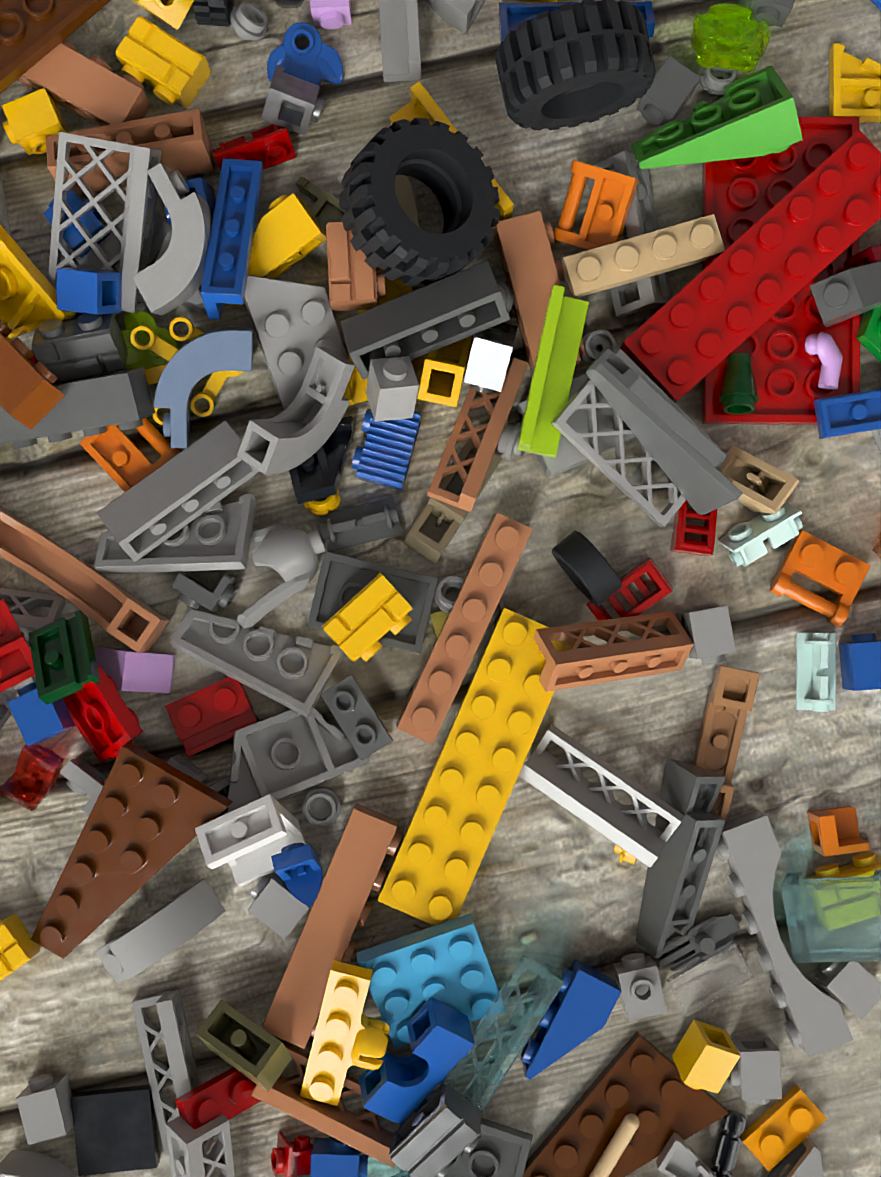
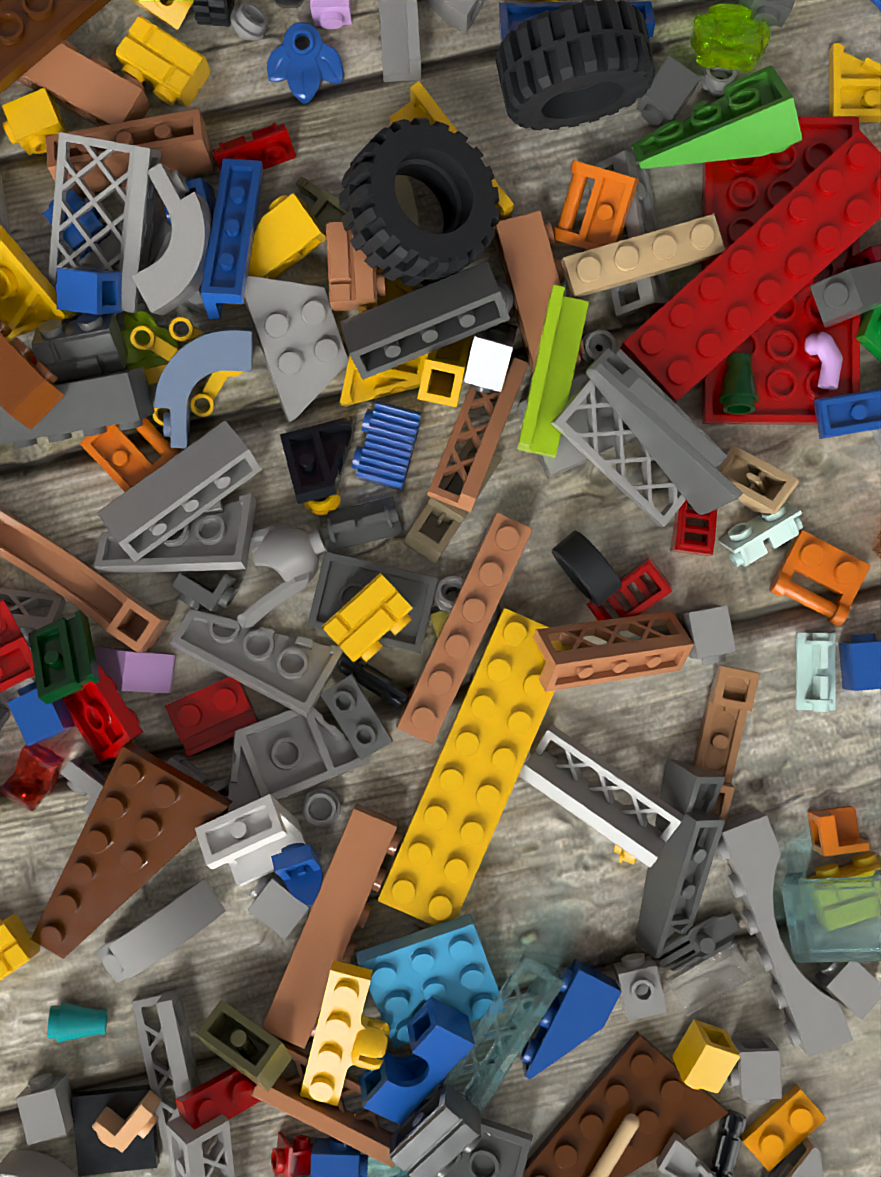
(75, 1022): none -> teal cone
(119, 1132): none -> light nougat bracket
(291, 102): flat silver brick -> none
(306, 424): light grey arch -> none
(374, 681): none -> black axle
(392, 388): light grey brick -> none
(509, 441): light grey plate -> none

